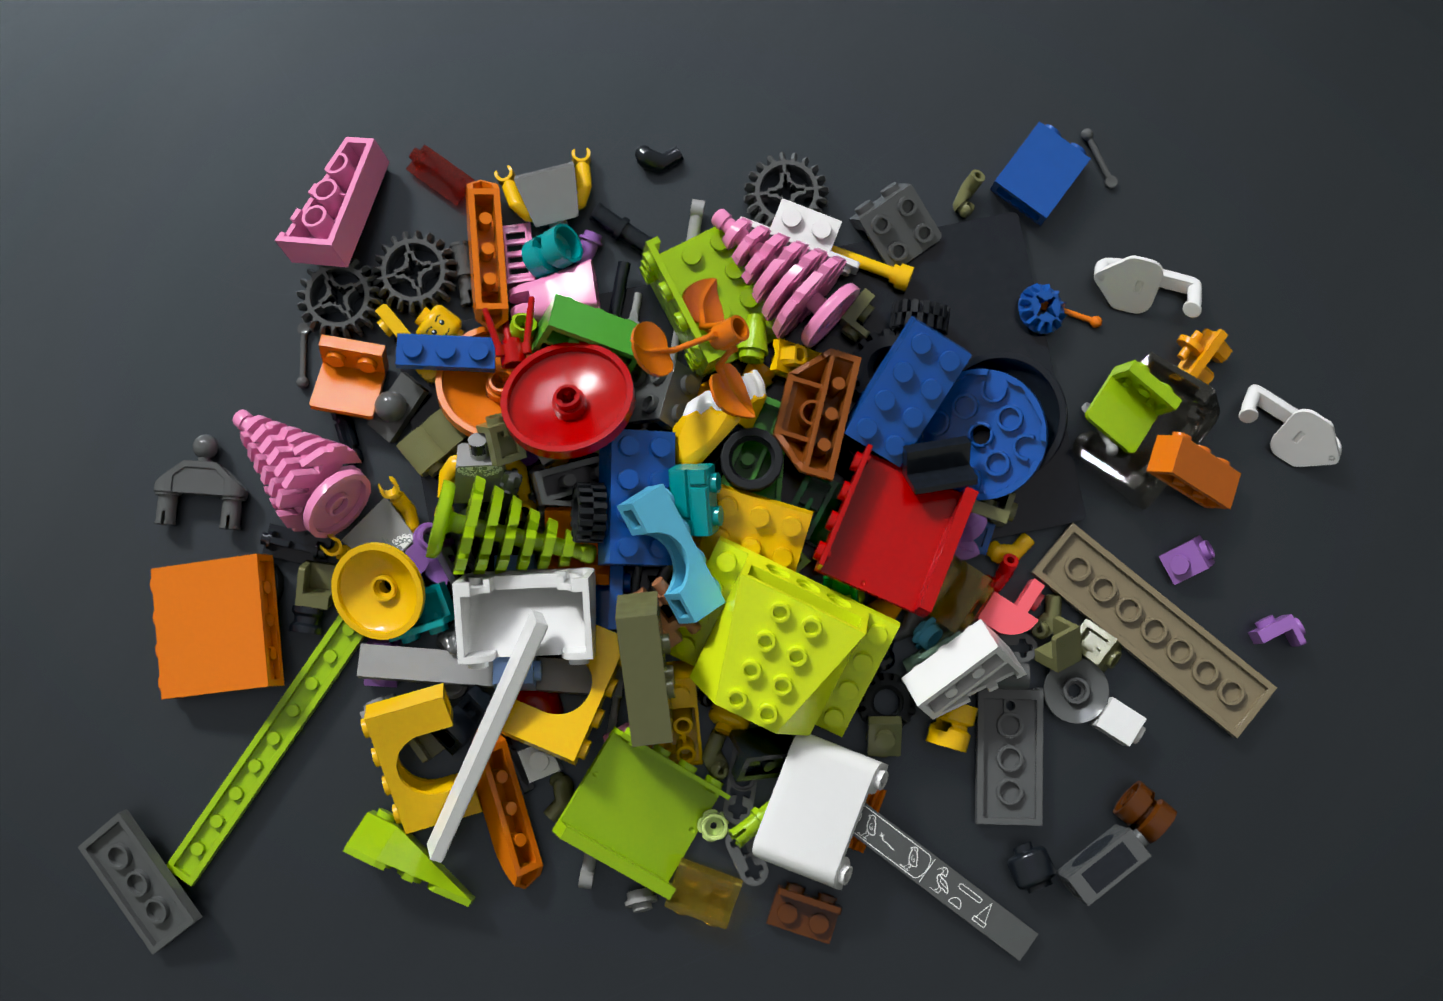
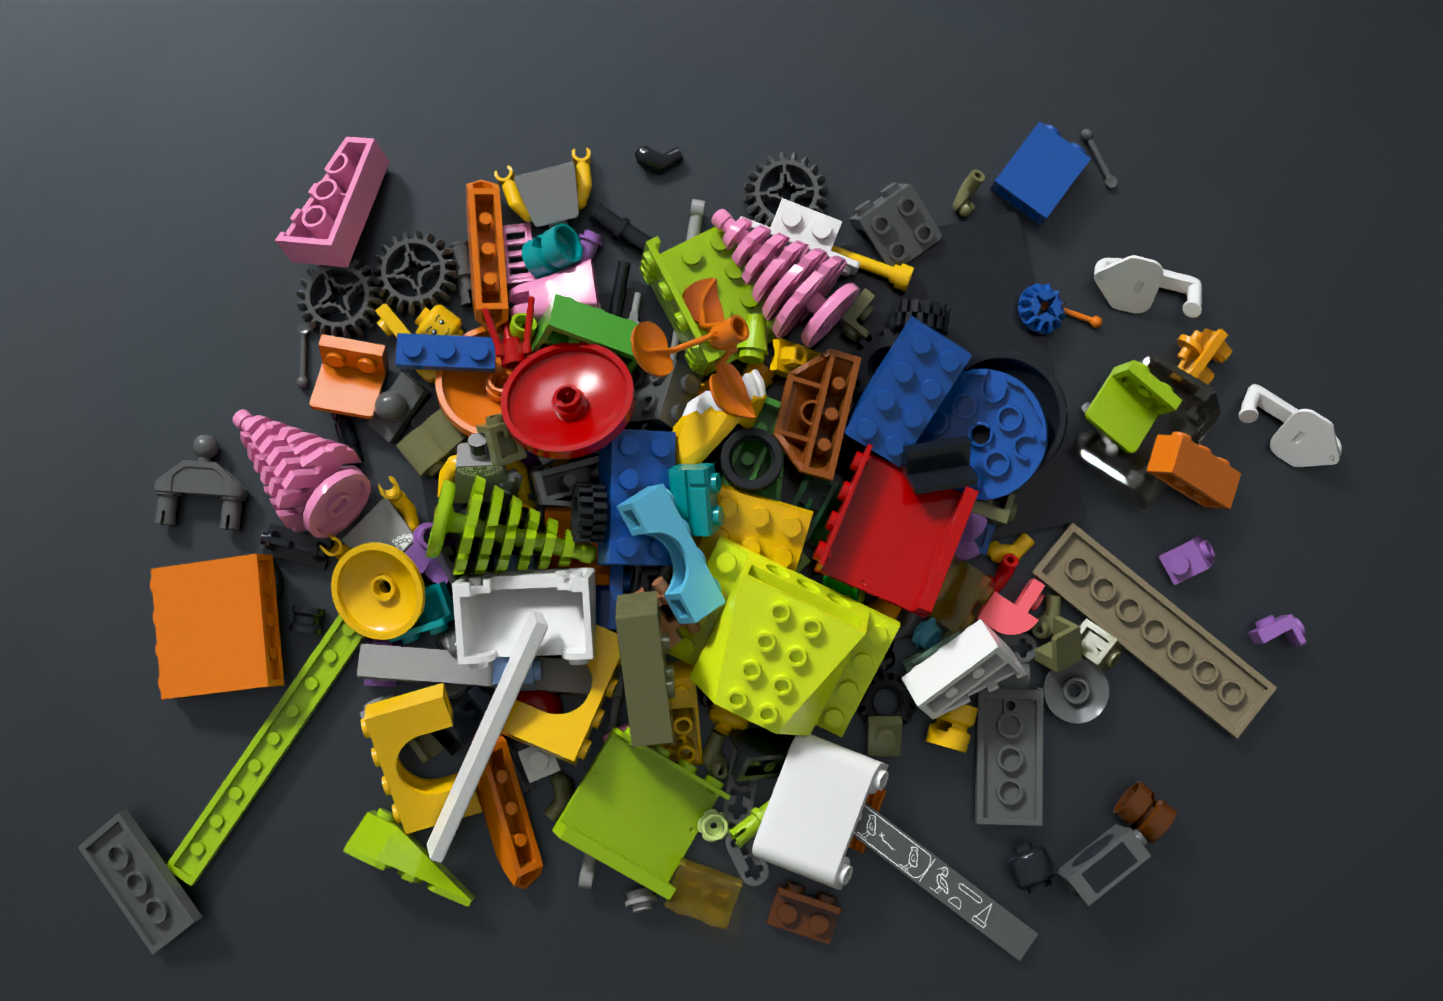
(314, 585): olive panel -> none
(439, 174): clear red hinge -> none
(1120, 723): white brick -> none

